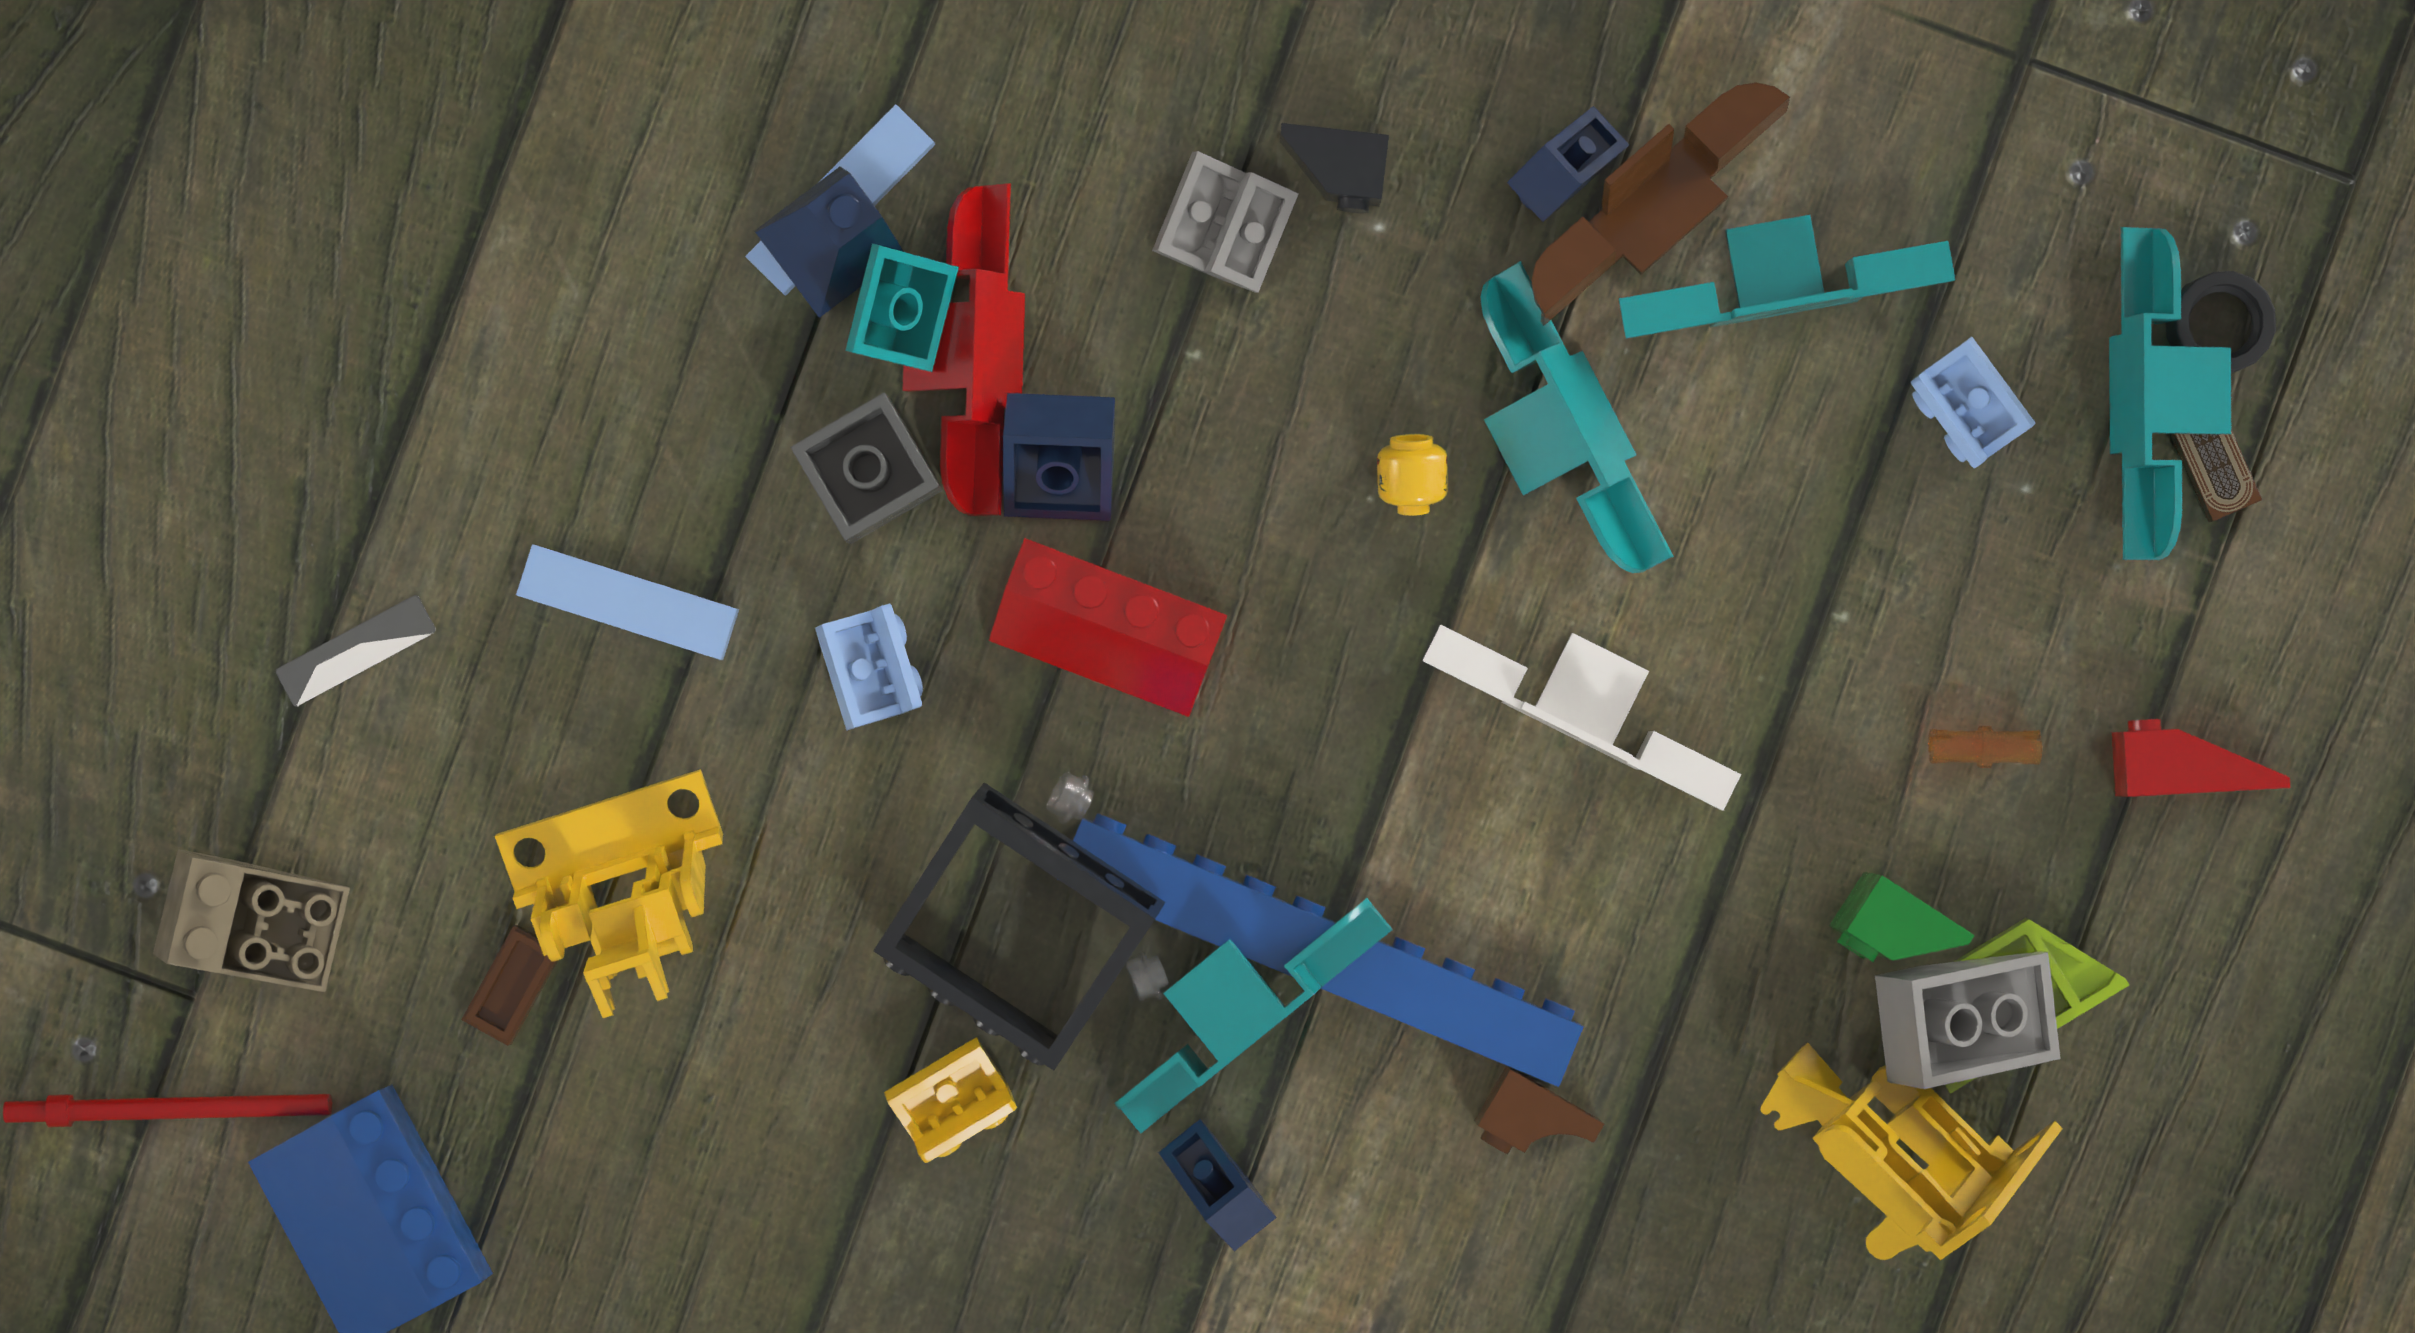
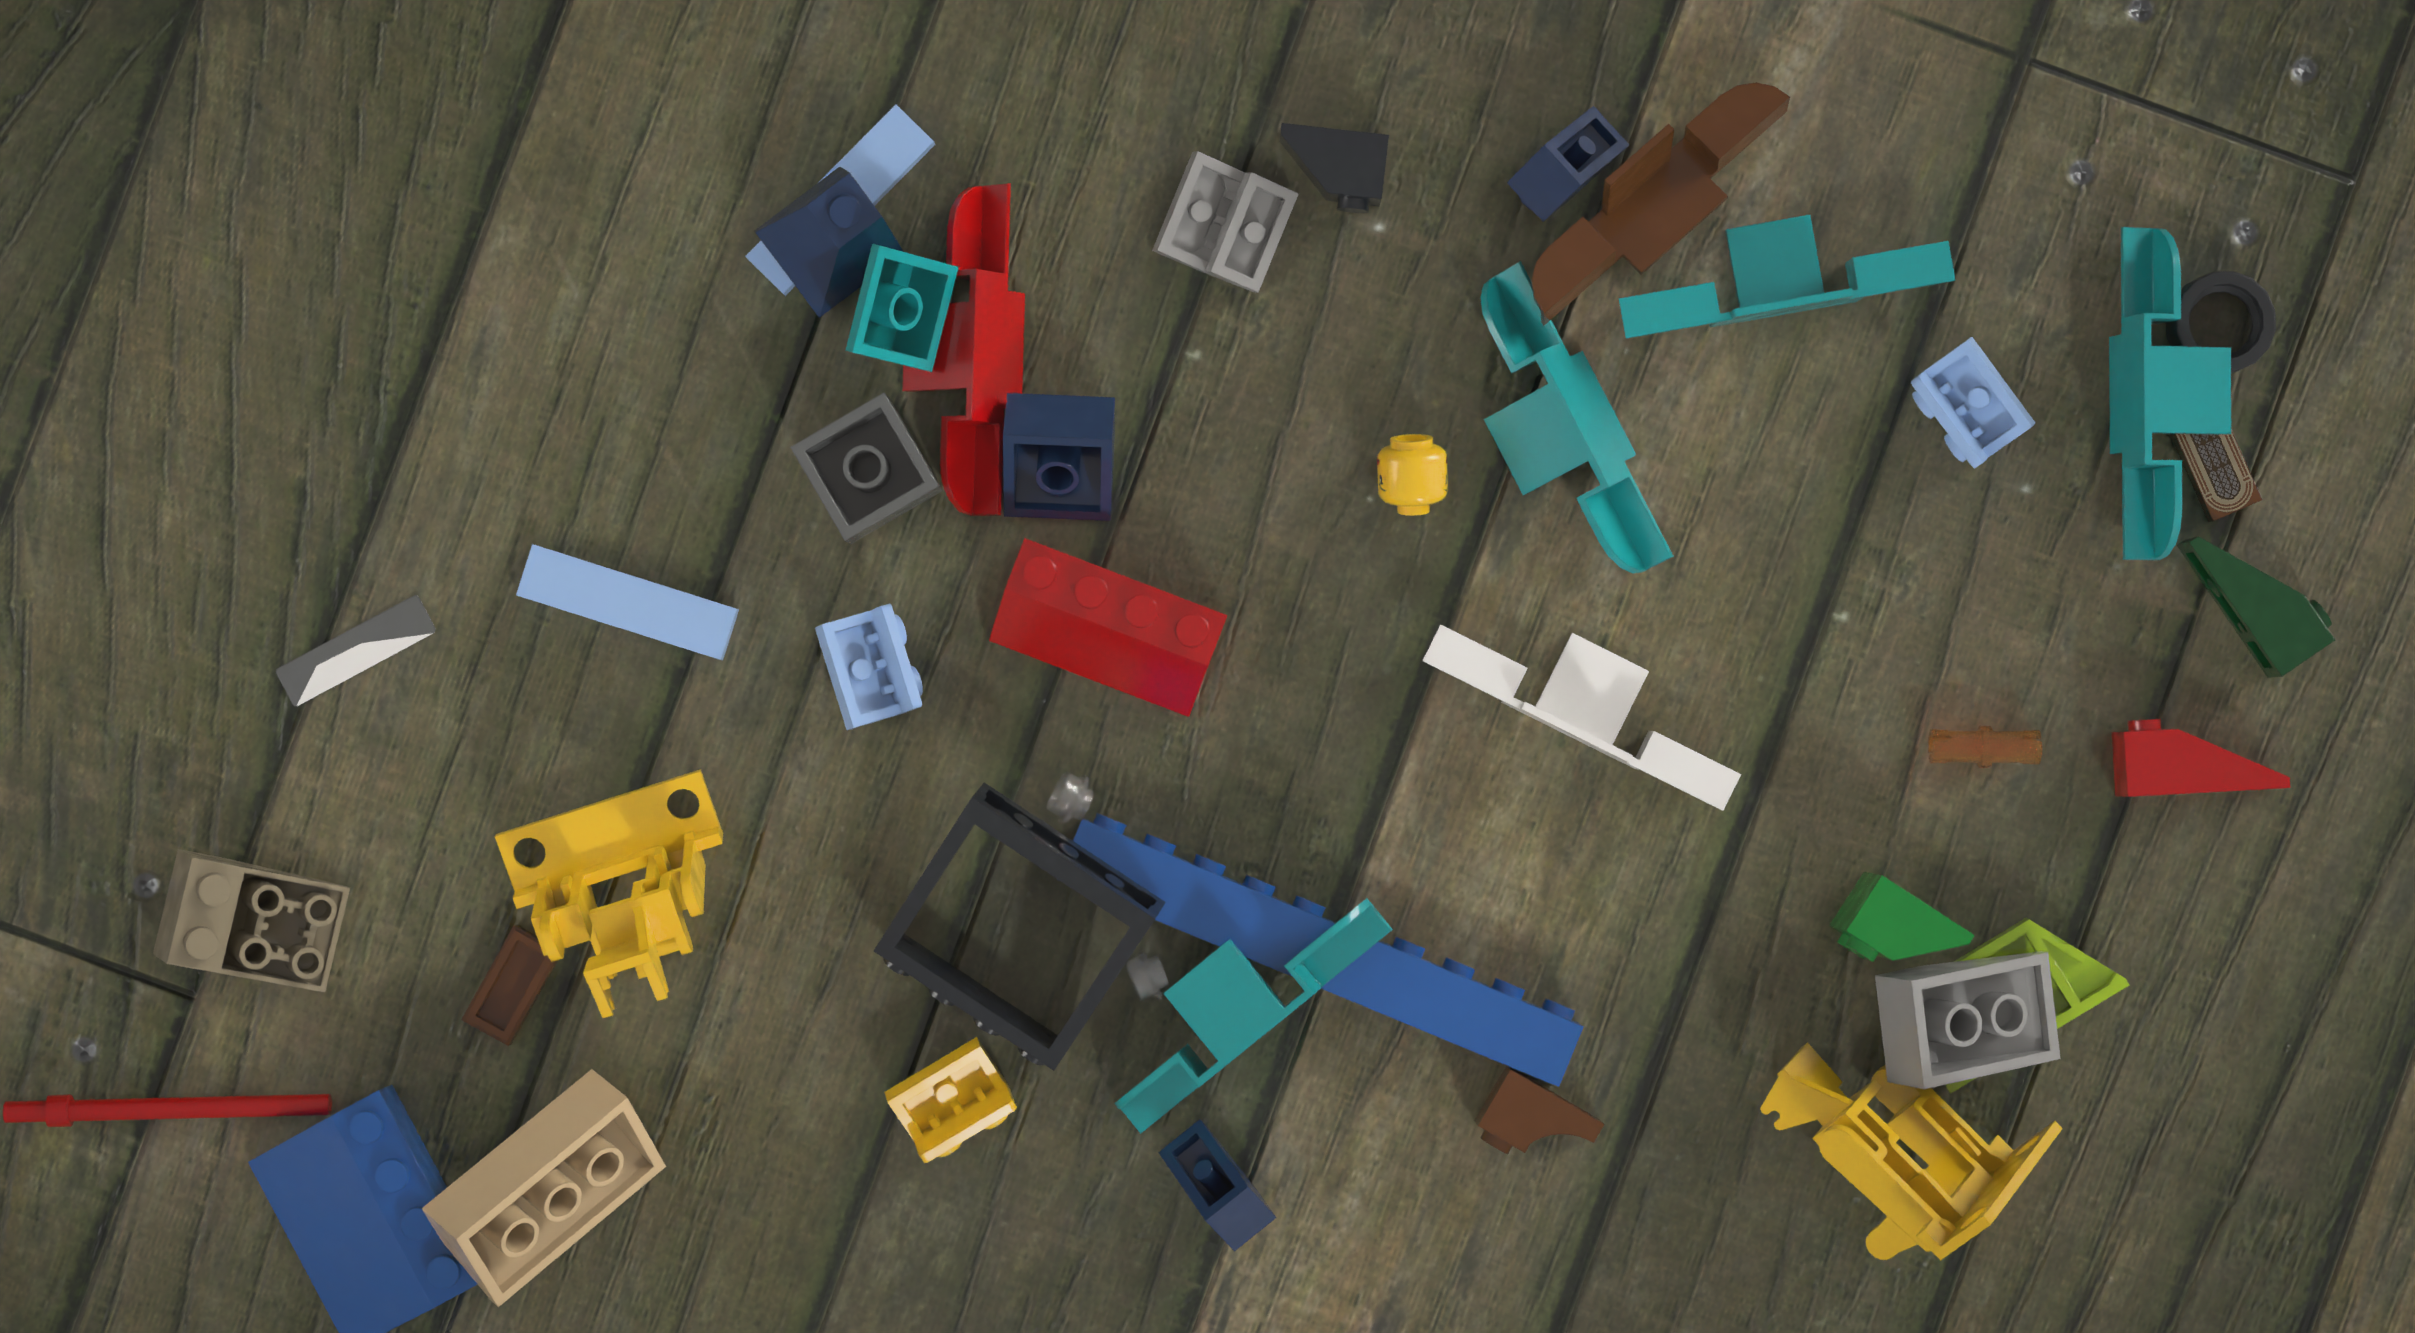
(545, 1186): none -> tan slope
(2266, 614): none -> dark green slope

